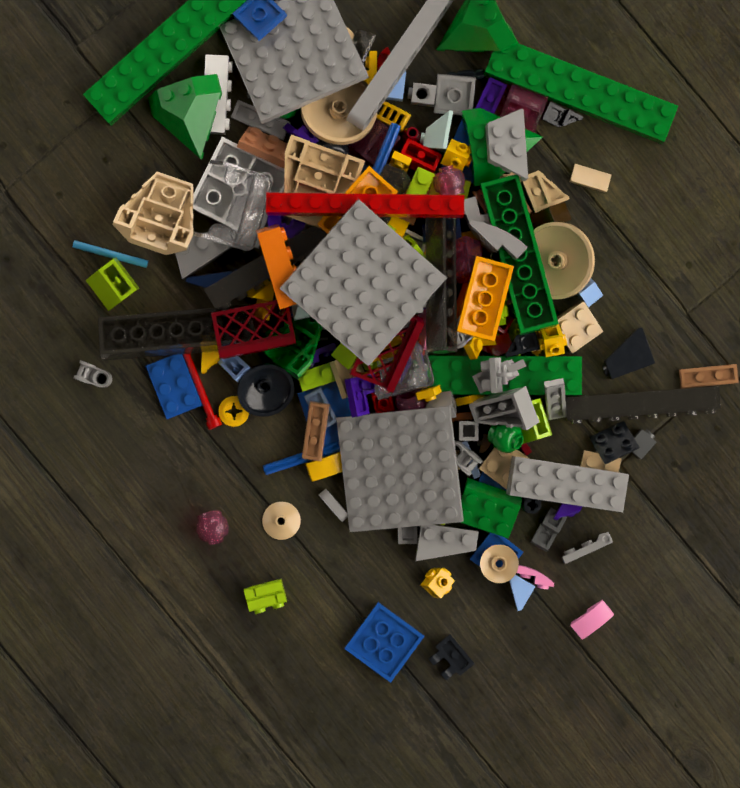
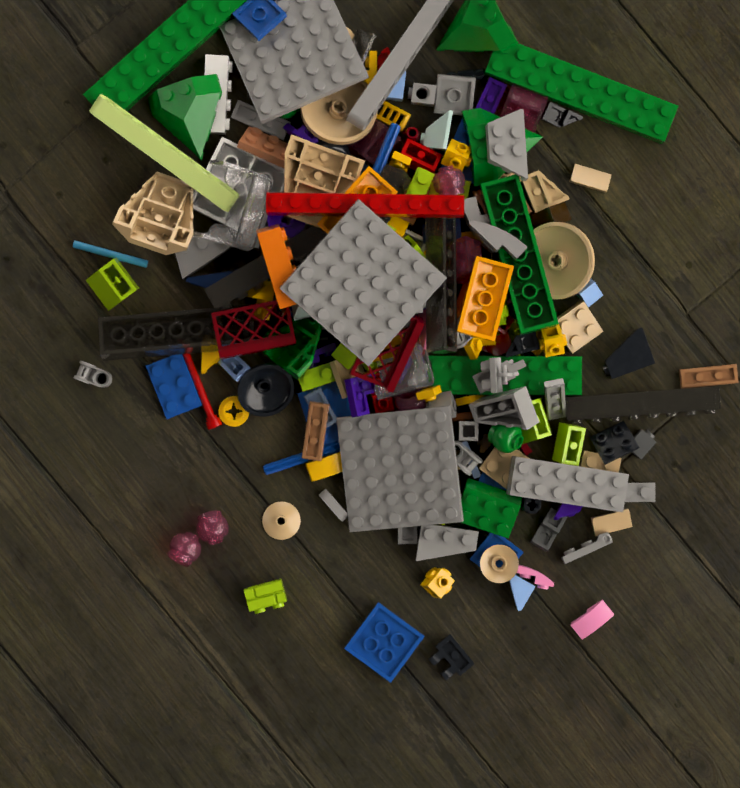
(164, 153): none -> yellowish green beam
(184, 549): none -> clear pink piece
(569, 444): none -> lime brick
(611, 522): none -> tan slope
(640, 492): none -> light grey plate

